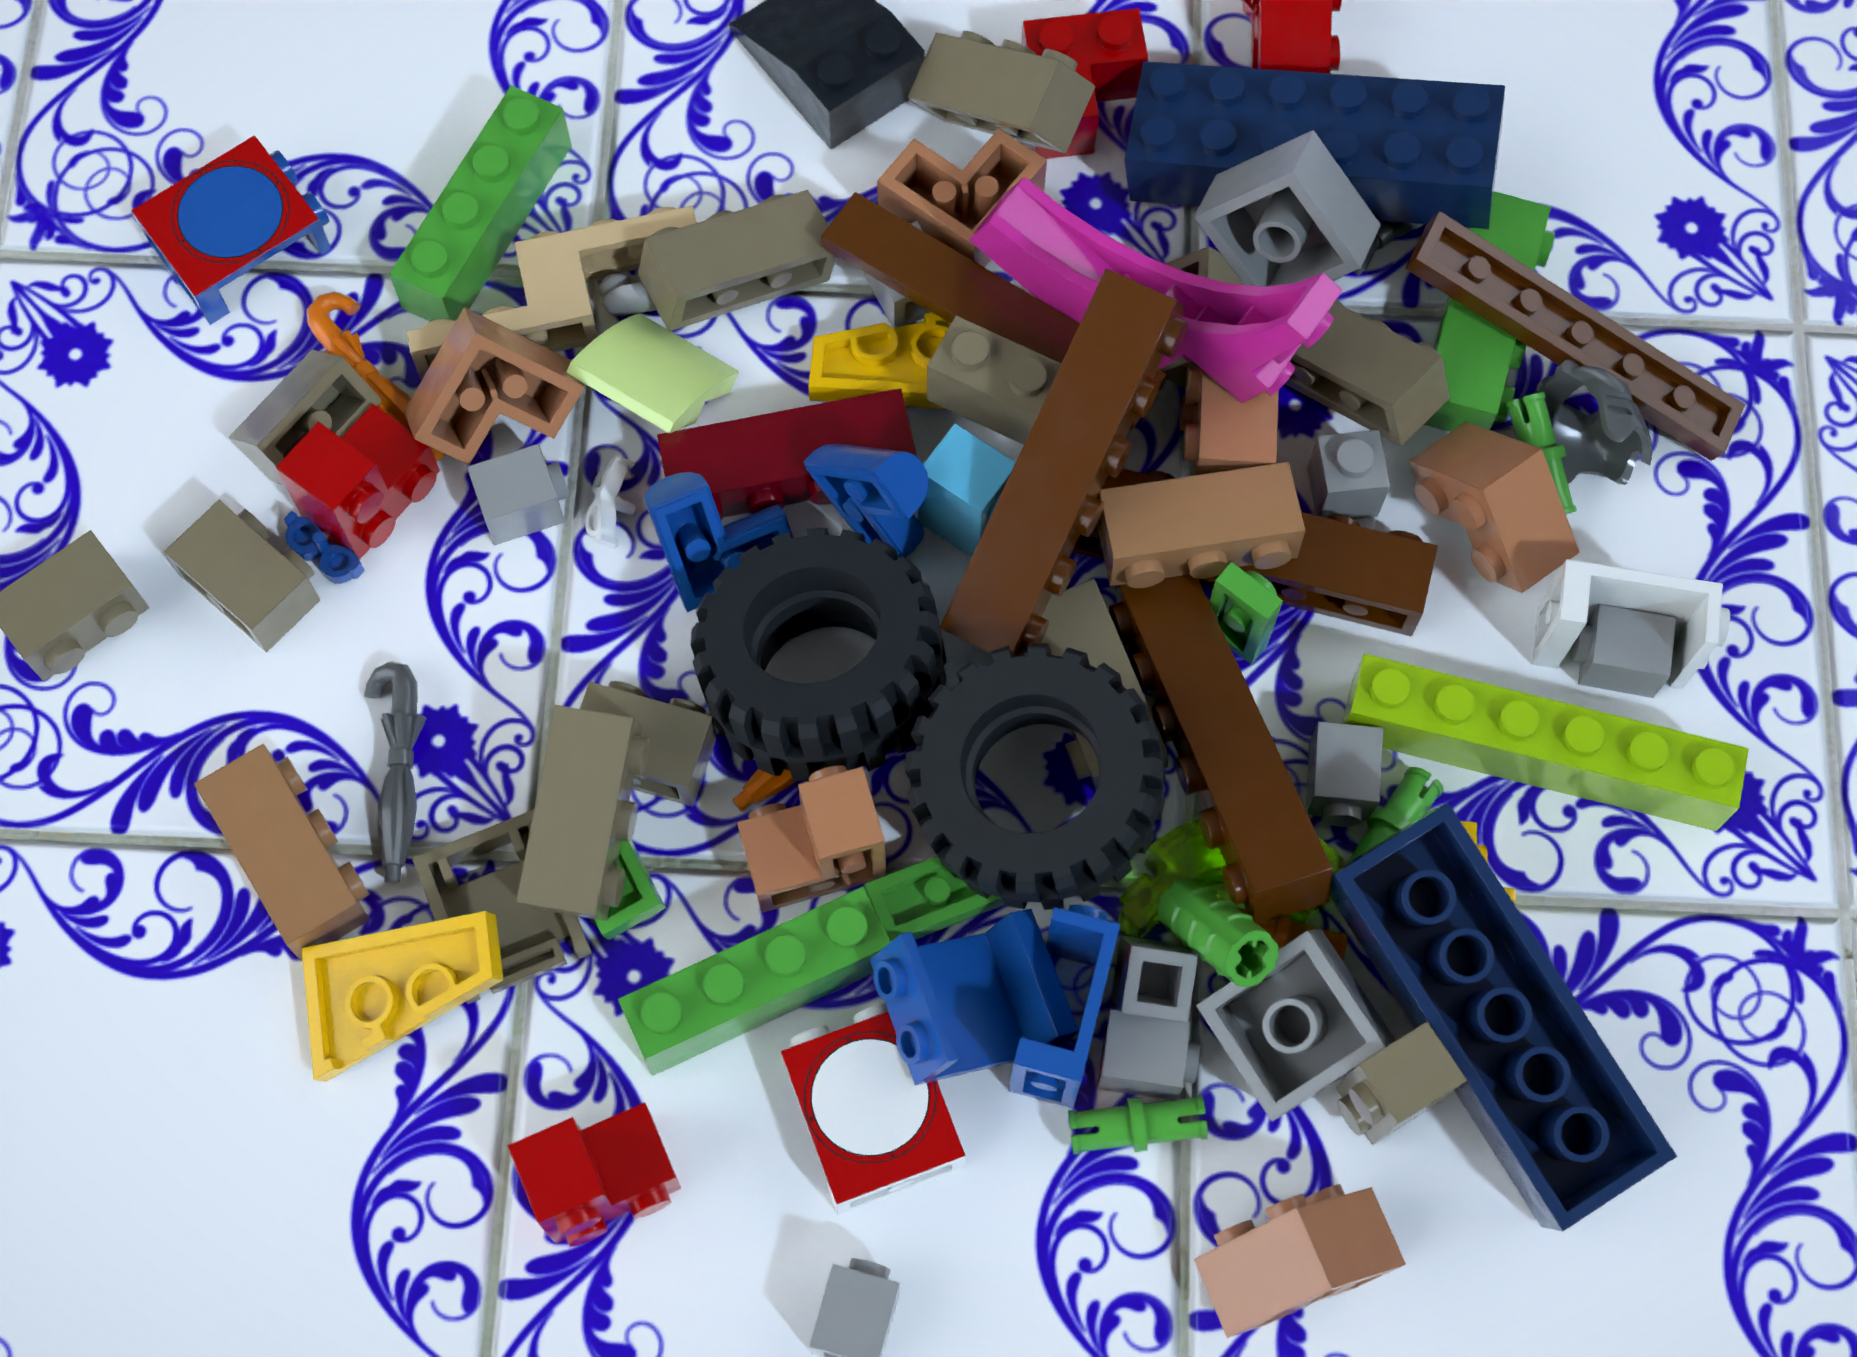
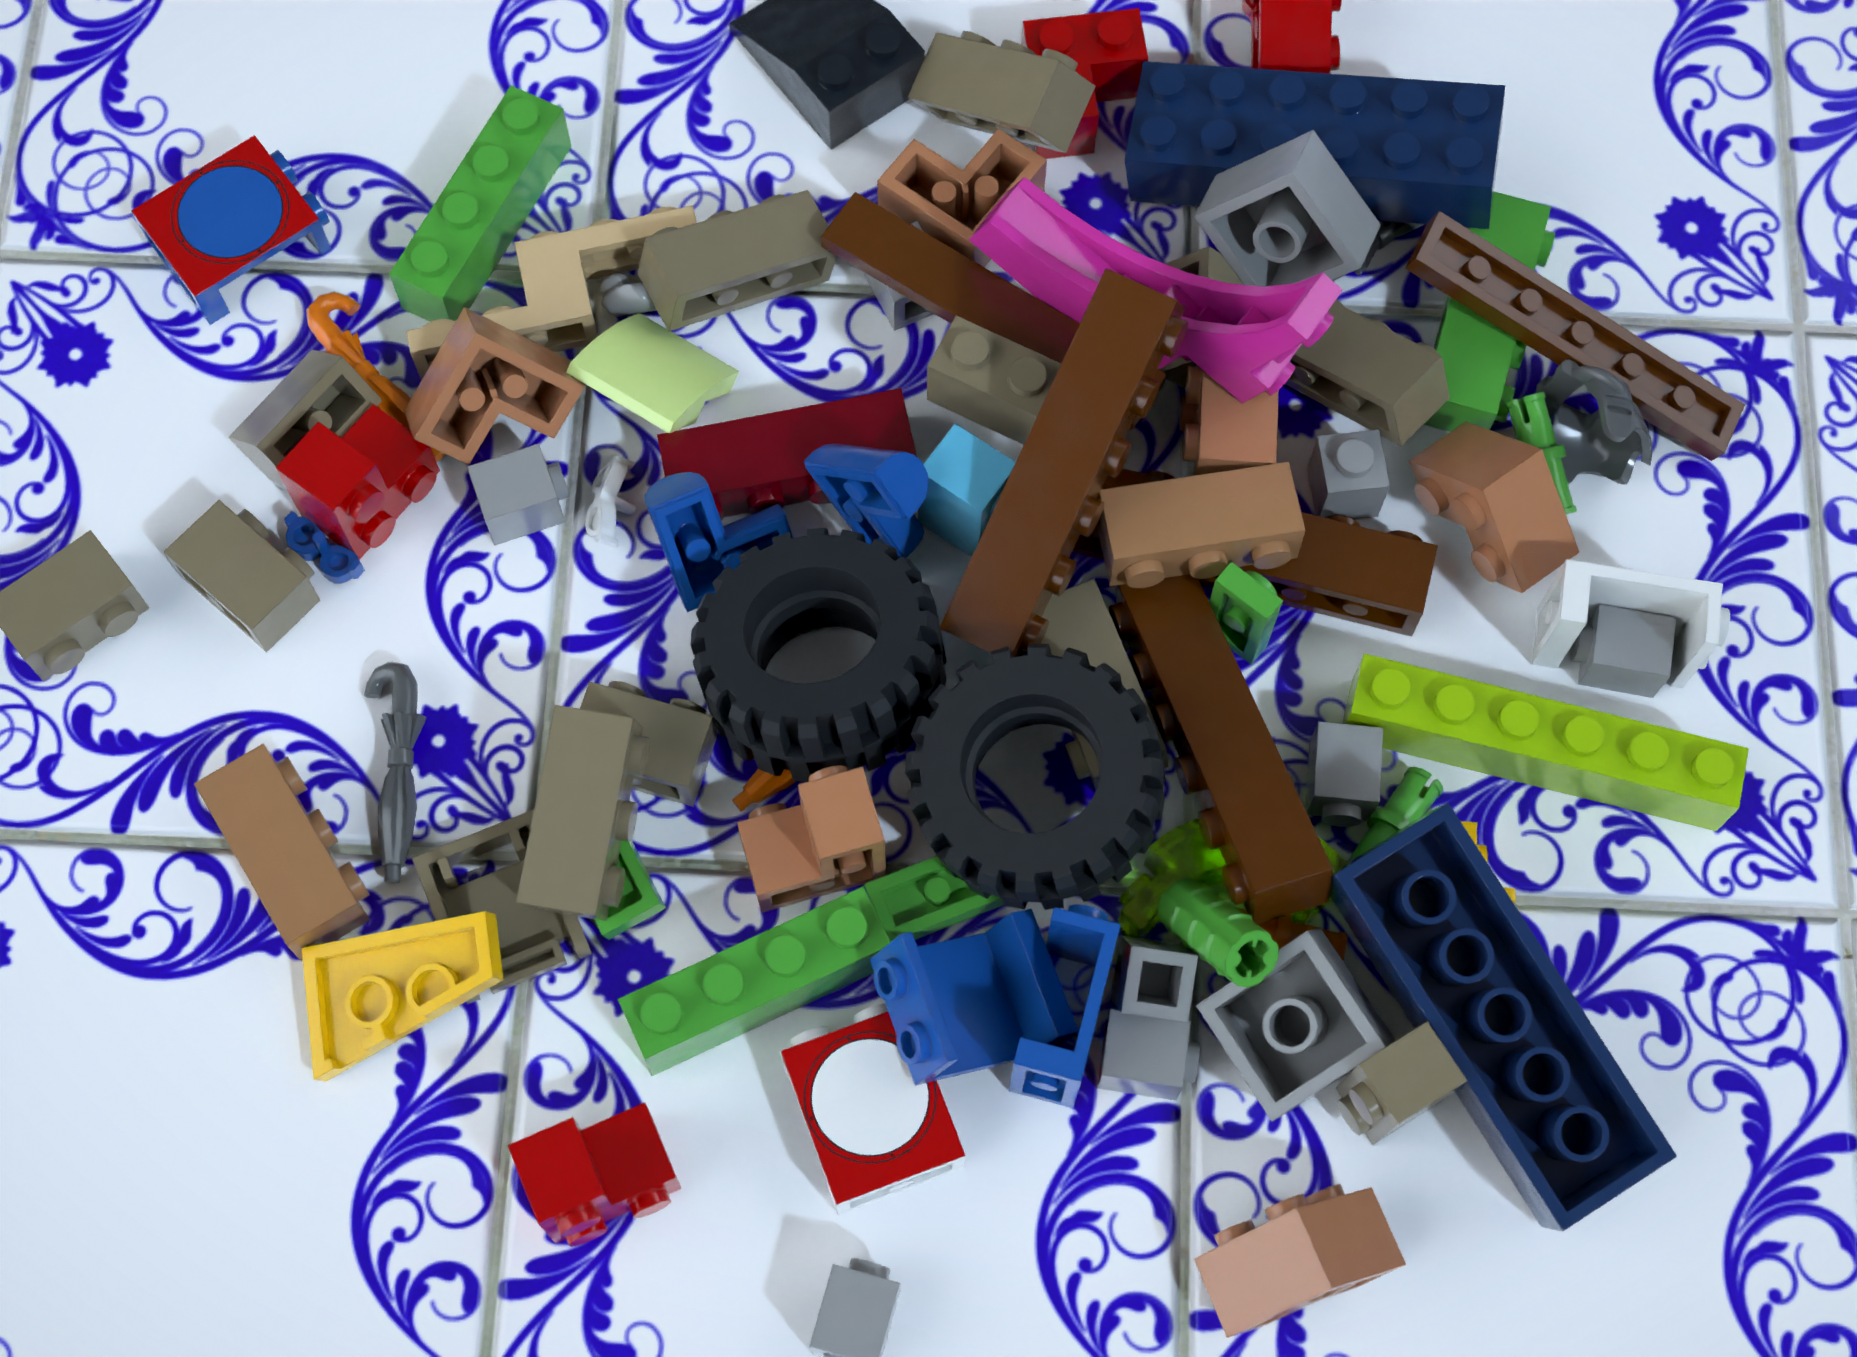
(876, 361): yellow wing -> none
(1138, 1124): bright green pin -> none

